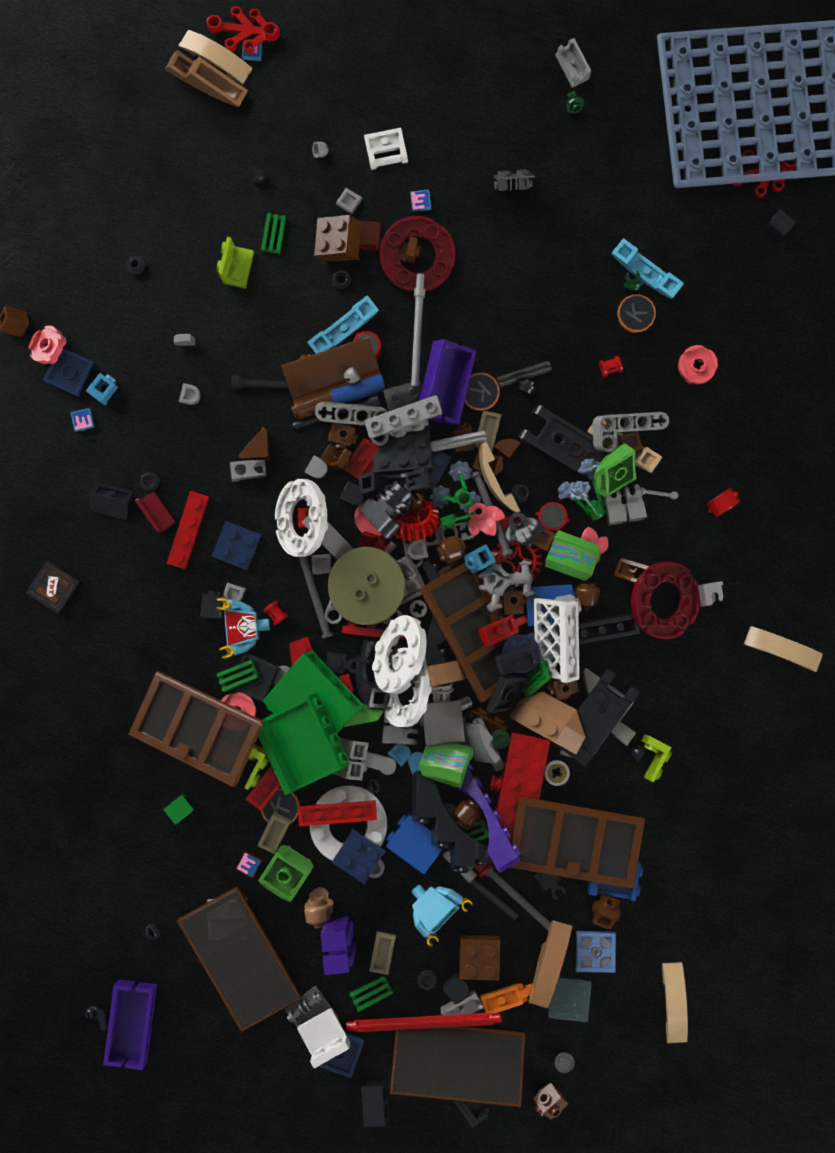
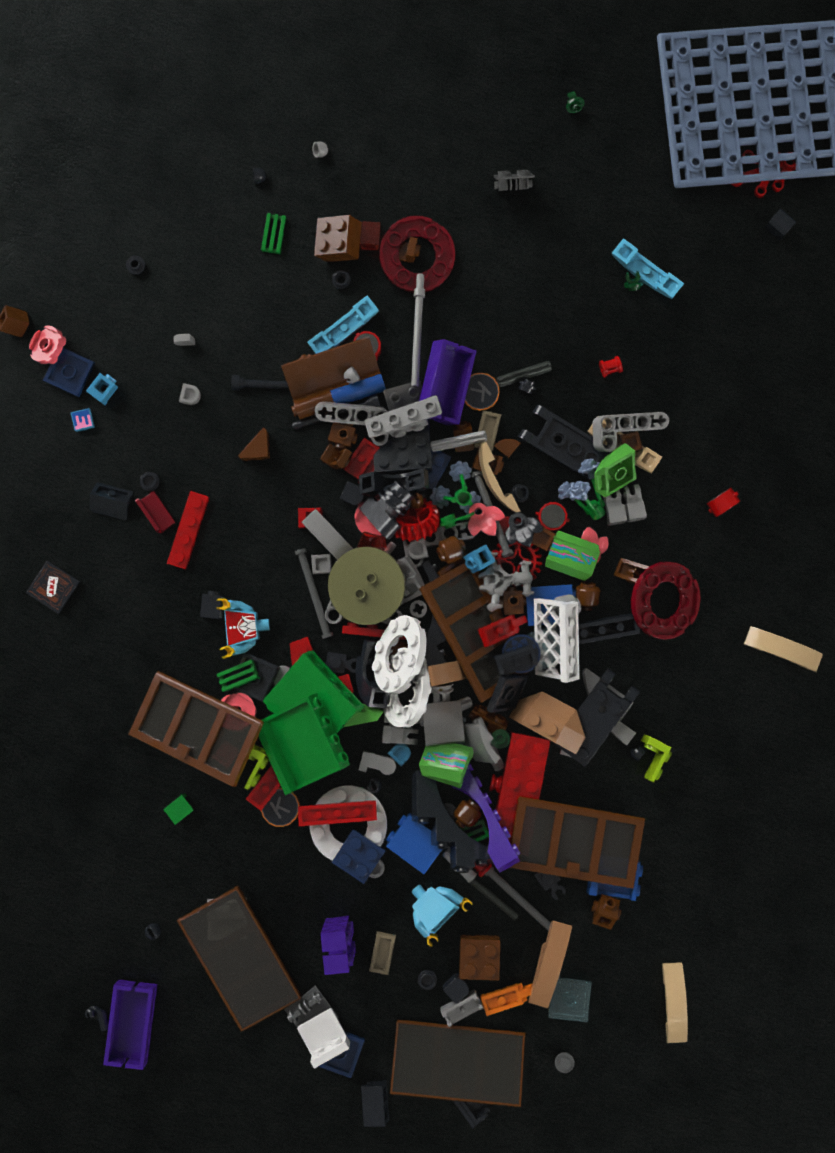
(206, 78): medium nougat slope -> none
(216, 54): tan slope -> none
(234, 592): light grey tile -> none
(235, 264): lime bracket -> none
(236, 545): dark blue plate -> none
(247, 469): light grey leg -> none
(249, 864): tile -> none
(256, 56): tile -> none
(266, 32): red plant -> none
(274, 832): dark tan tile -> none
(275, 612): red bush -> none
(286, 873): bright green slope -> none
(288, 498): white plate -> none
(316, 468): light grey tile -> none
(318, 907): medium nougat head -> none
(348, 201): light grey tile -> none
(354, 751): light grey legs -> none
(381, 996): green tile -> none
(385, 142): white plate -> none
(414, 761): dark azure tile -> none
(420, 200): tile -> none
(422, 1022): red piece -> none
(539, 680): green tile -> none
(550, 1101): reddish brown brick -> none
(561, 690): reddish brown brick -> none
(563, 769): piece -> none
(573, 63): light grey hinge -> none
(595, 951): medium blue piece -> none
(636, 313): black tile -> none
(673, 495): light grey hinge -> none
(692, 374): coral plate -> none
(708, 591): light grey hinge -> none

